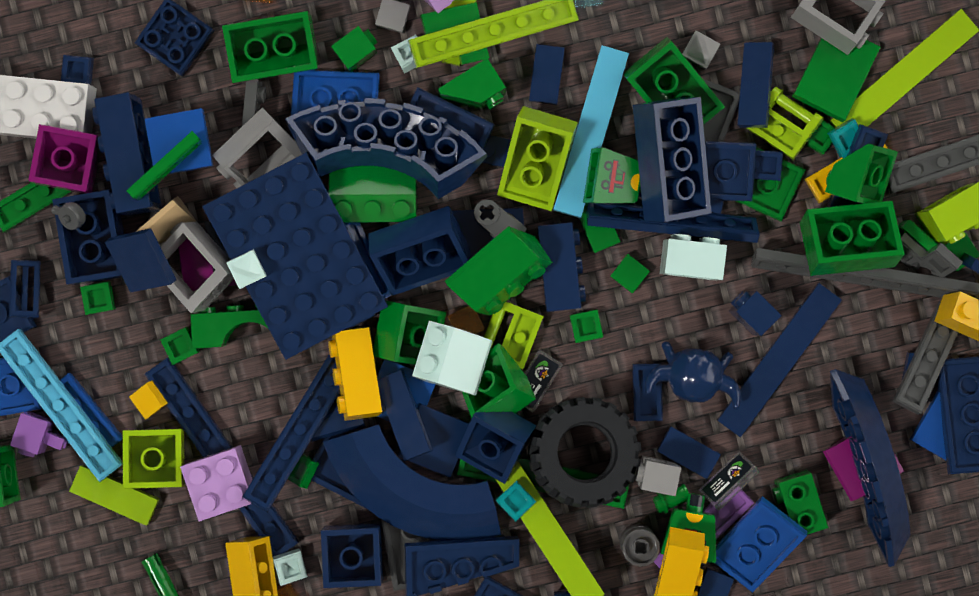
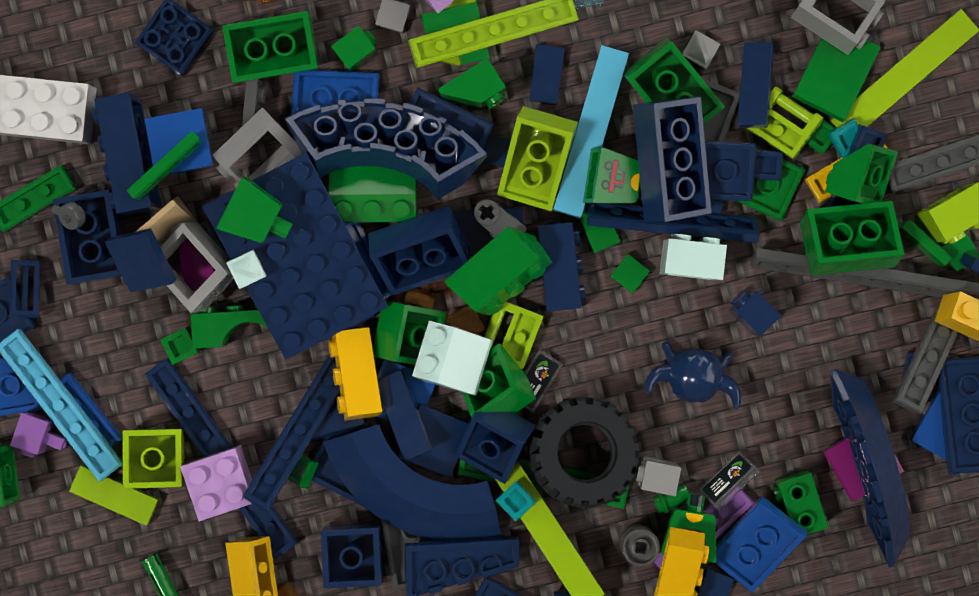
(64, 159): magenta slope -> none
(77, 69): dark blue tile -> none
(98, 298): green plate -> none
(148, 399): yellow tile -> none
(253, 213): none -> green torso
(289, 567): light aqua tile -> none
(403, 55): light aqua tile -> none
(421, 298): none -> clear orange tile
(586, 326): green tile -> none
(646, 406): dark blue tile -> none
(688, 452): dark blue tile -> none
(780, 358): dark blue tile -> none
(937, 259): dark grey tile -> none

